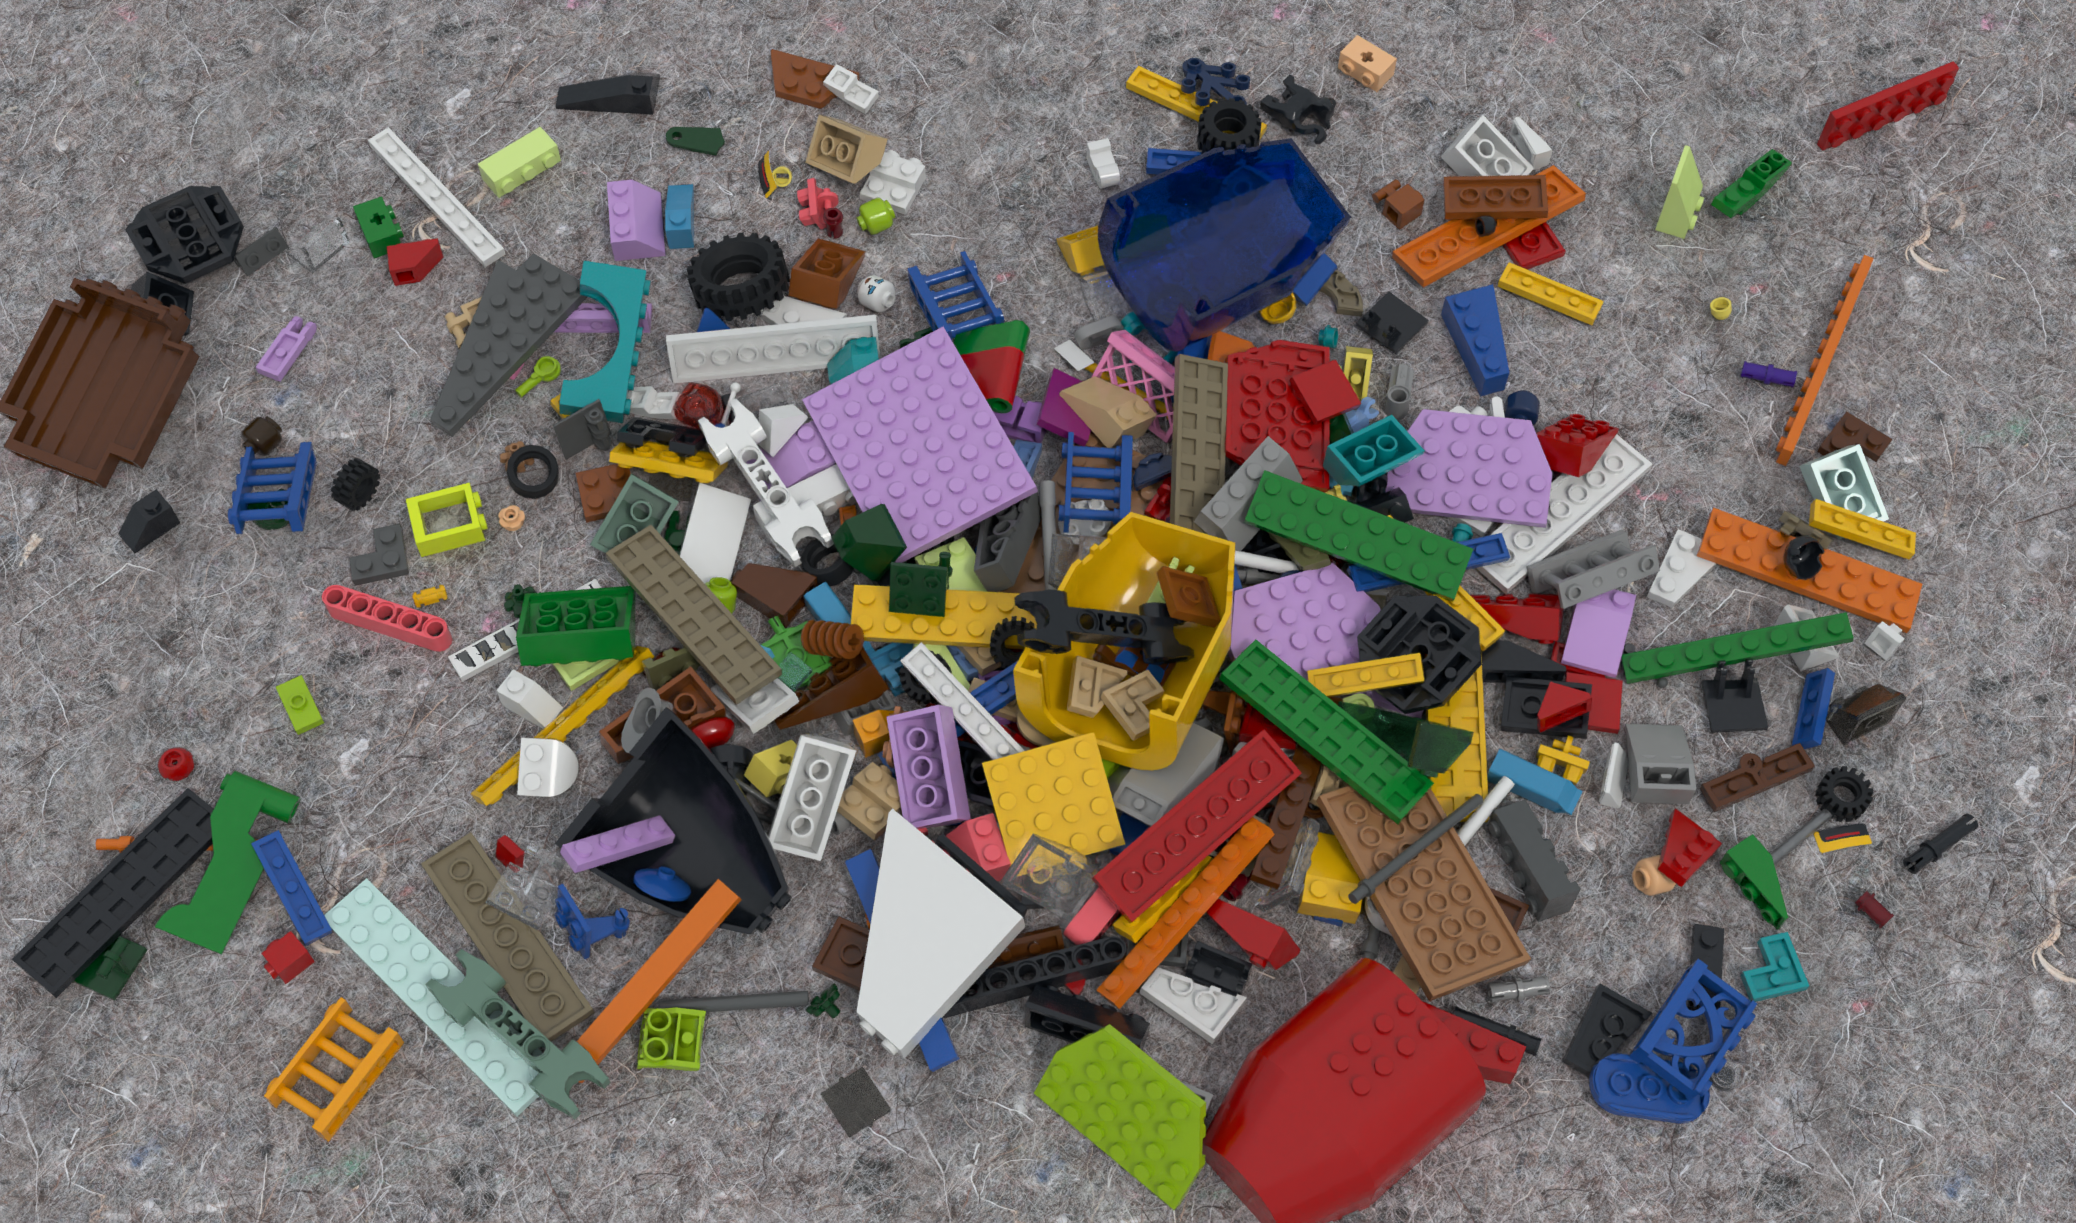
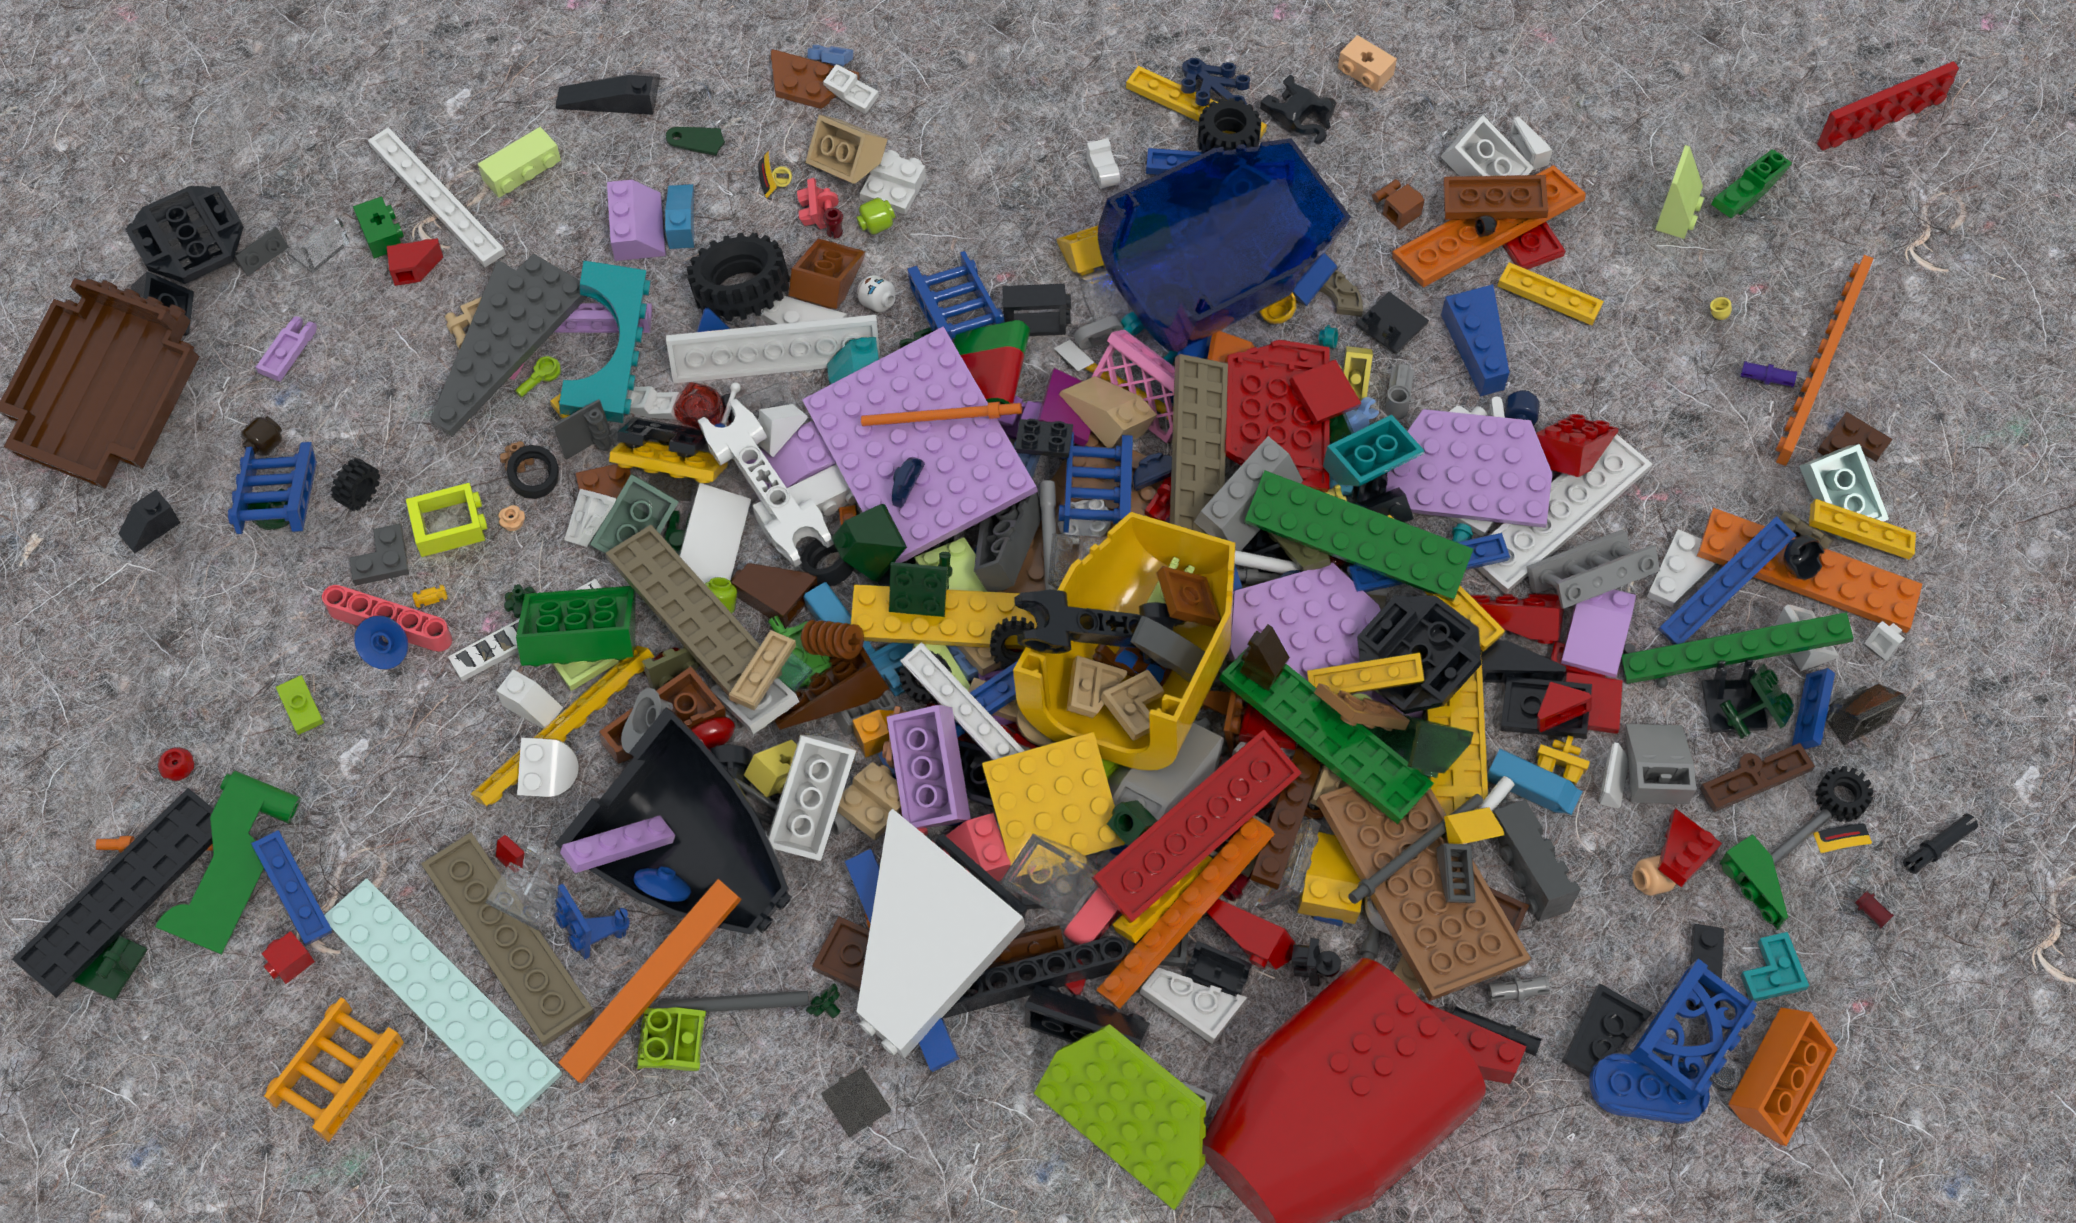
(372, 647): none -> blue dish
(555, 1067): sand green piece -> none
(588, 516): none -> white wing
(762, 670): none -> tan tile
(830, 55): none -> medium blue plate
(905, 479): none -> dark blue plate
(993, 410): none -> orange bar
(1038, 298): none -> black window
(1044, 438): none -> black plate
(1121, 823): none -> dark green brick
(1167, 648): none -> dark grey slope
(1264, 658): none -> dark brown slope
(1310, 961): none -> black hips
(1364, 712): none -> medium nougat wing
(1465, 863): none -> dark grey slope
(1472, 826): none -> yellow slope
(1727, 582): none -> blue plate
(1777, 702): none -> dark green plate
(1783, 1075): none -> orange slope

